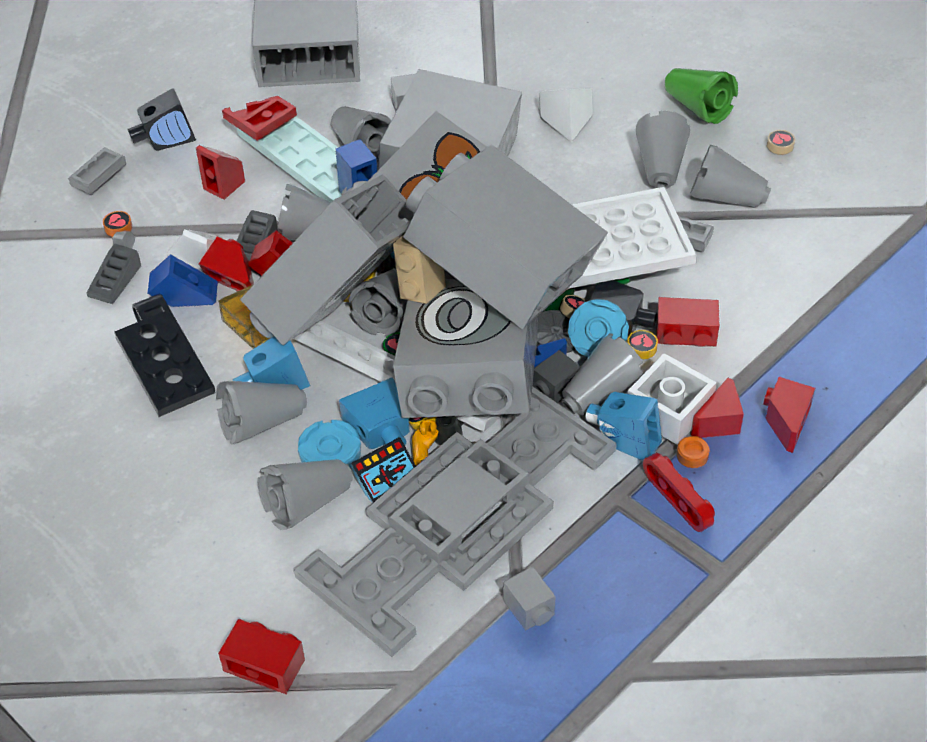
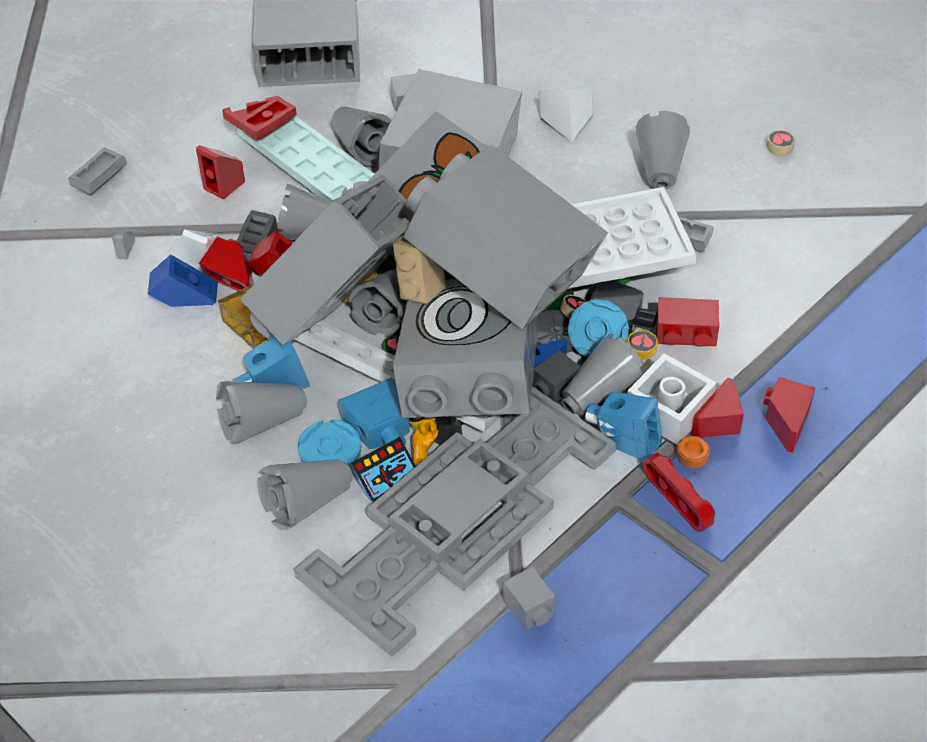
(117, 222): tile -> none
(117, 257): dark grey slope -> none
(163, 123): torso -> none
(165, 397): black hinge -> none
(262, 655): red brick -> none
(354, 164): blue brick -> none
(703, 92): bright green cone -> none
(729, 180): light grey cone -> none

